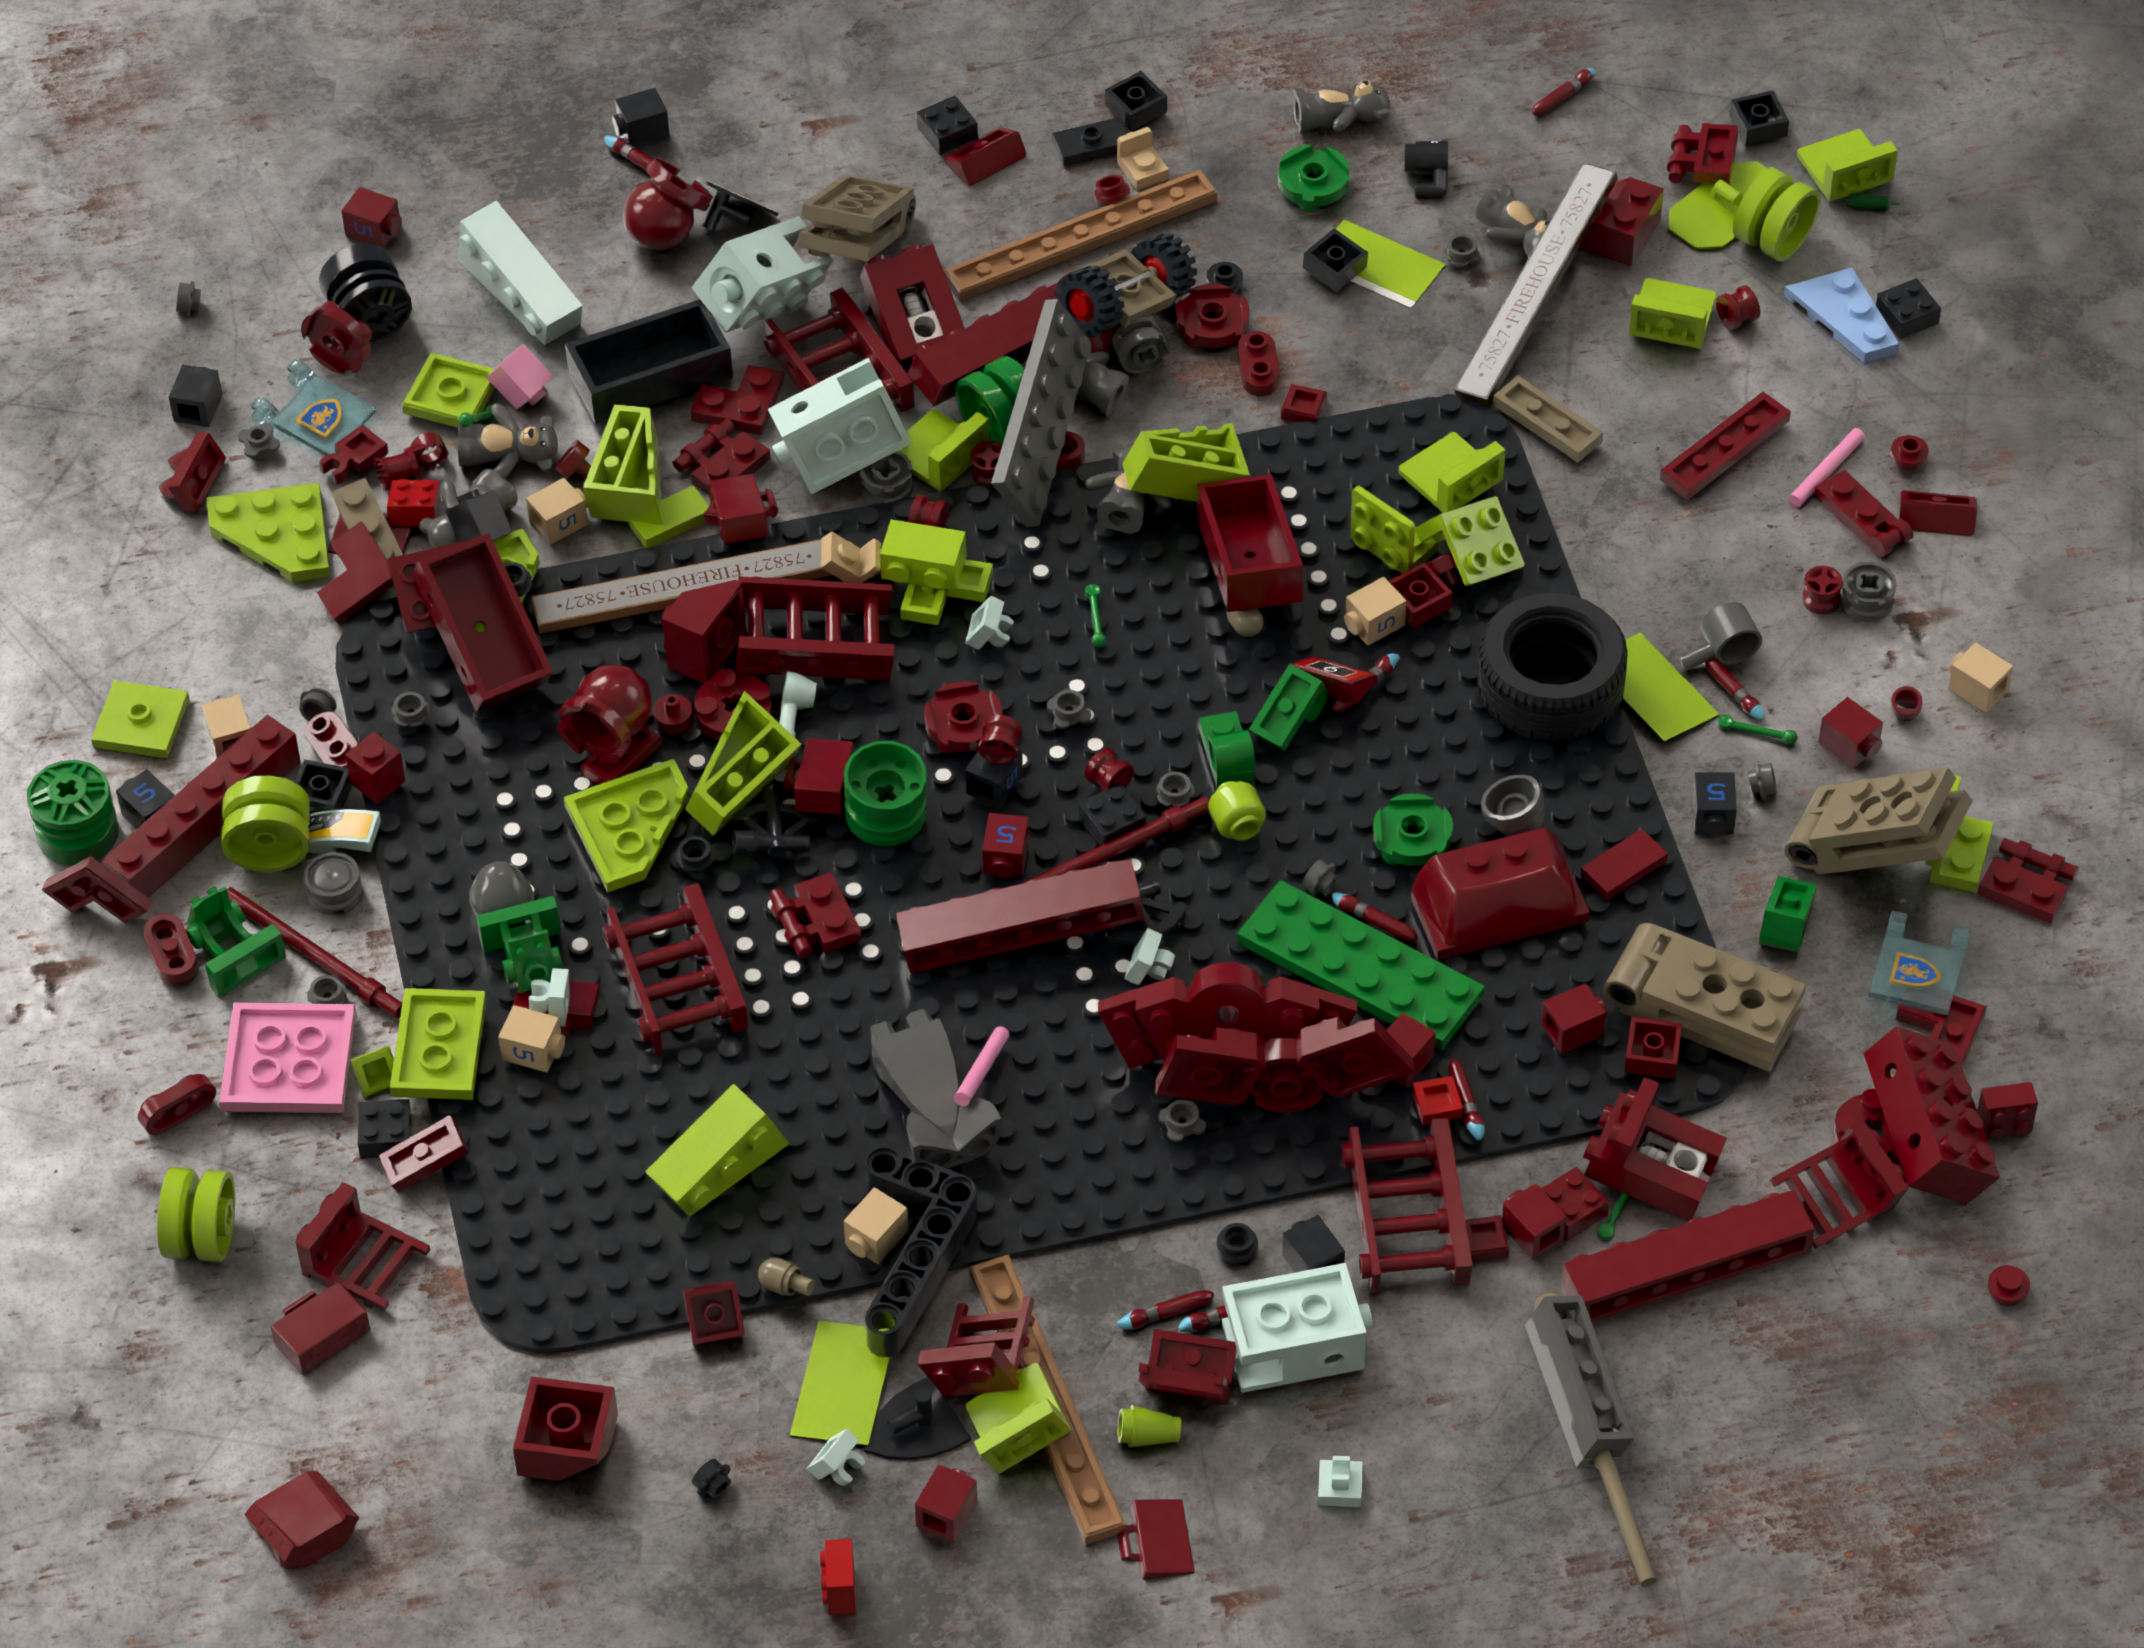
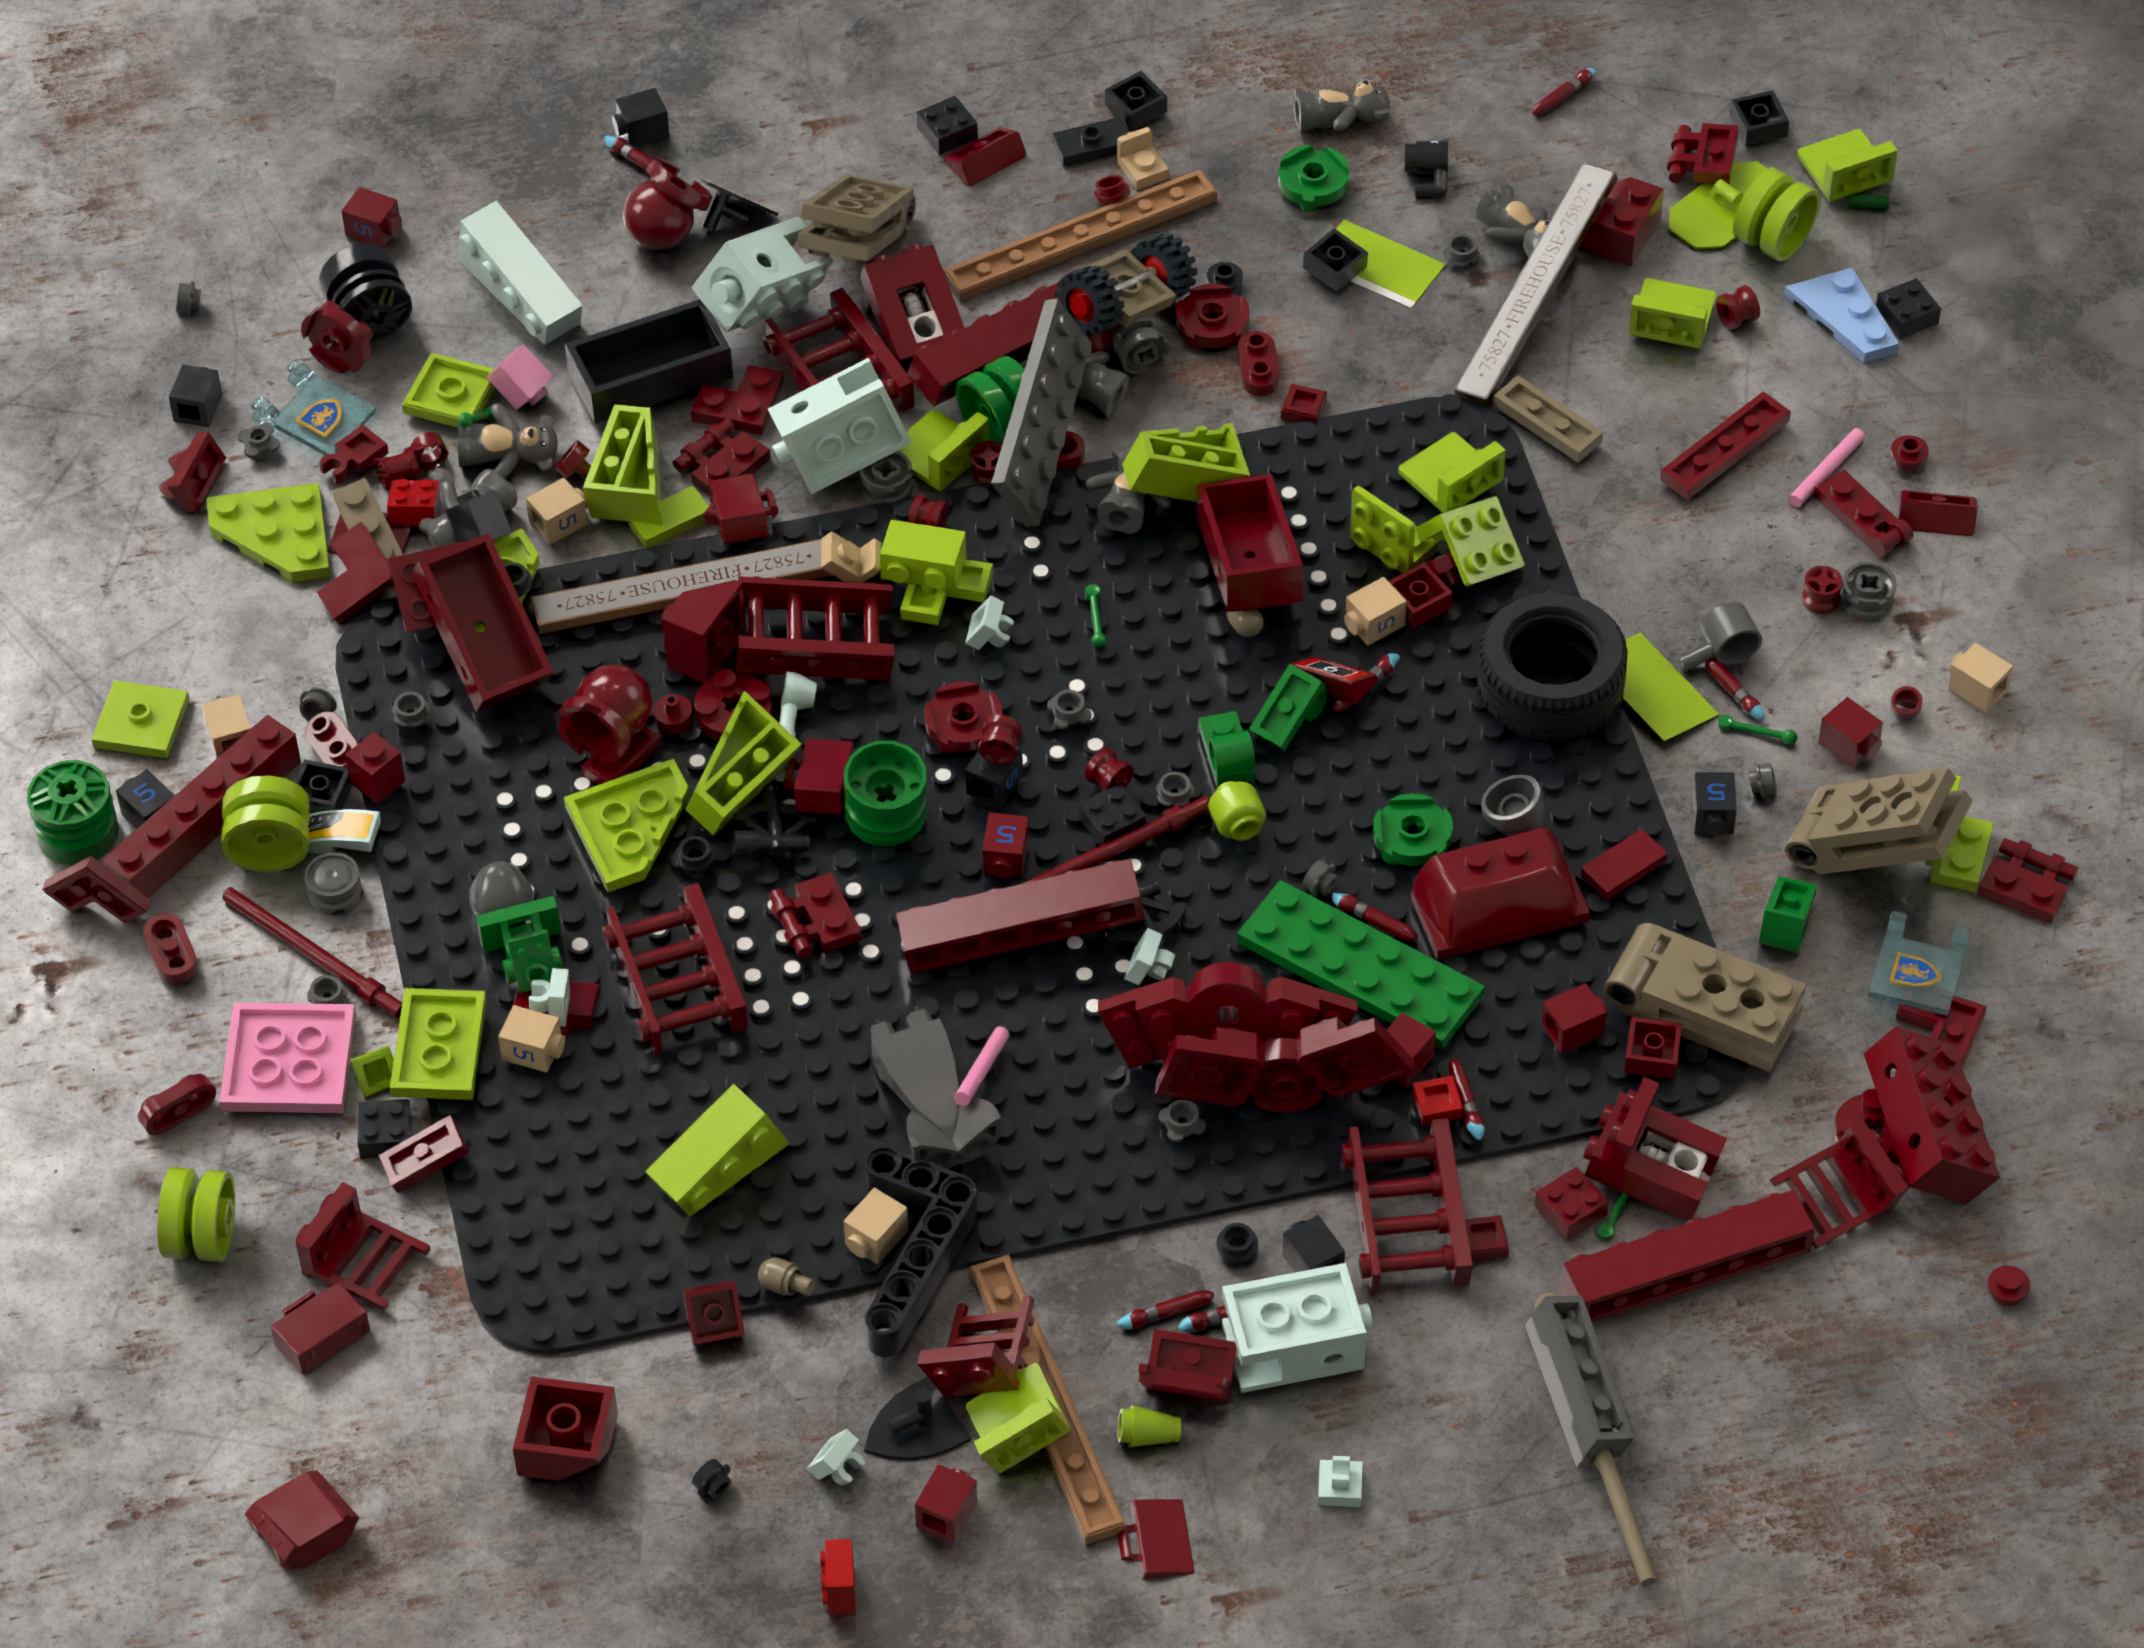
(216, 920): green tile -> none
(840, 1384): lime sticker -> none
(1533, 1220): dark red brick -> none
(2008, 1109): dark red piece -> none

